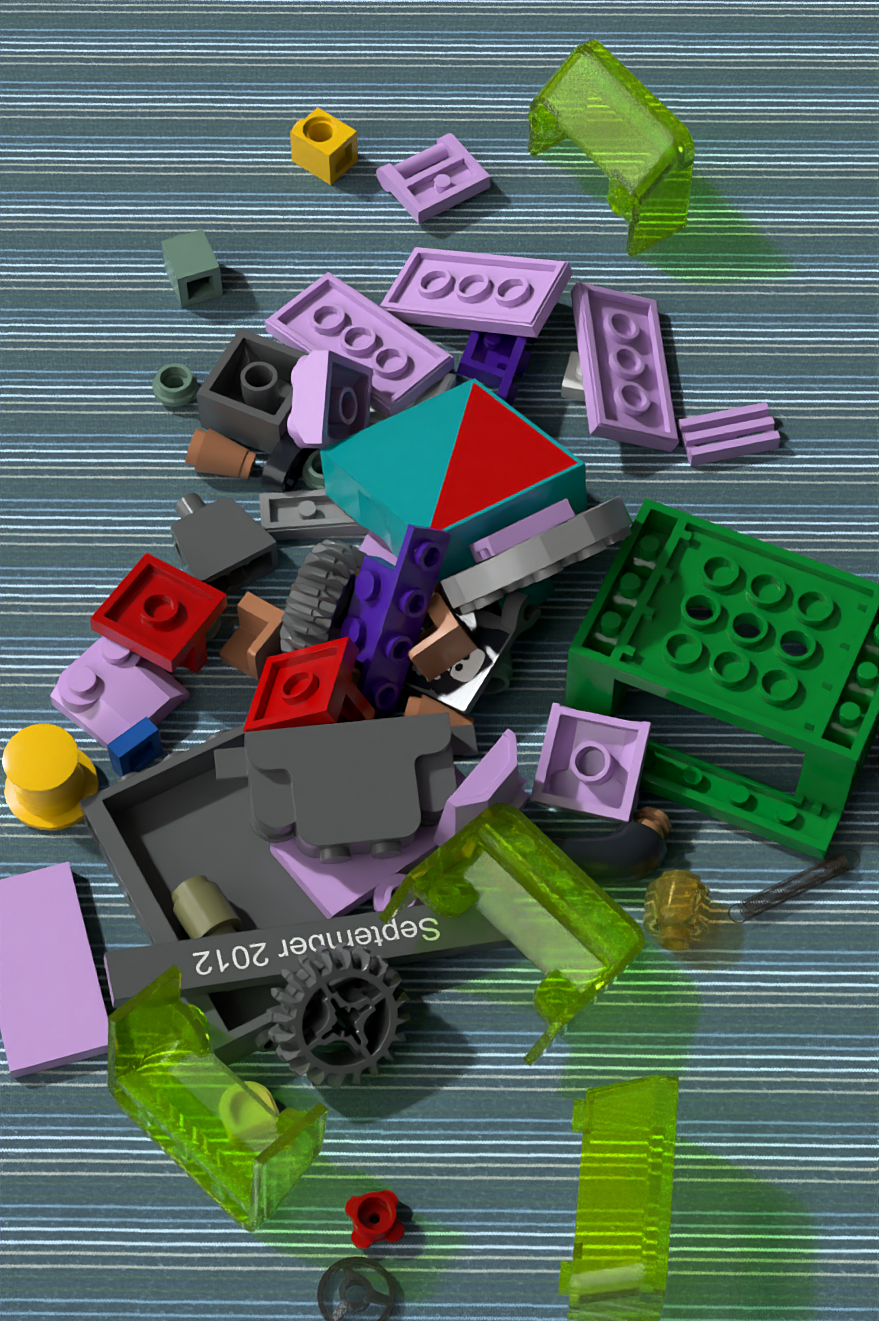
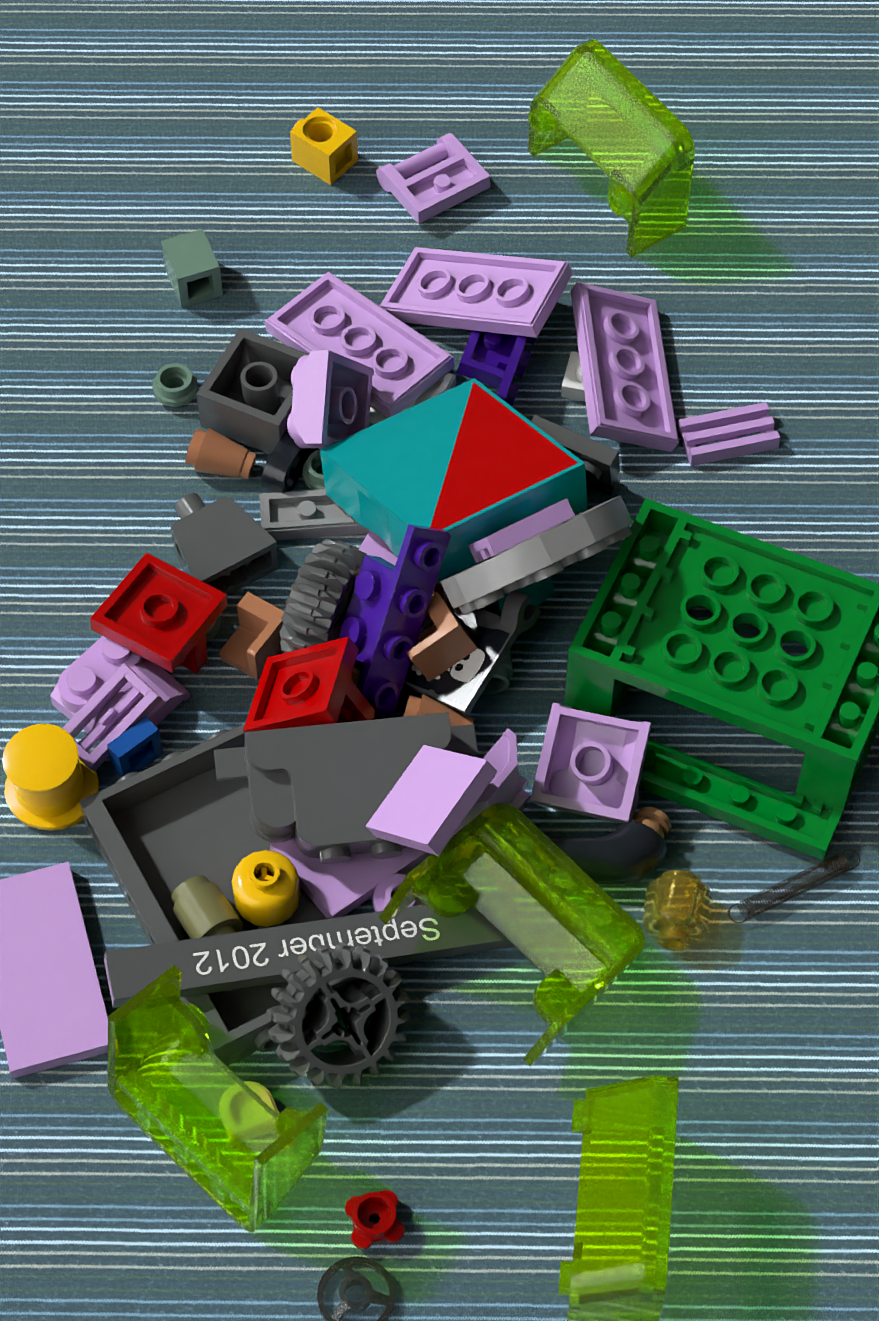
(96, 704): none -> lavender tile
(266, 888): none -> yellow head
(431, 799): none -> lavender tile
(600, 460): none -> dark grey plate

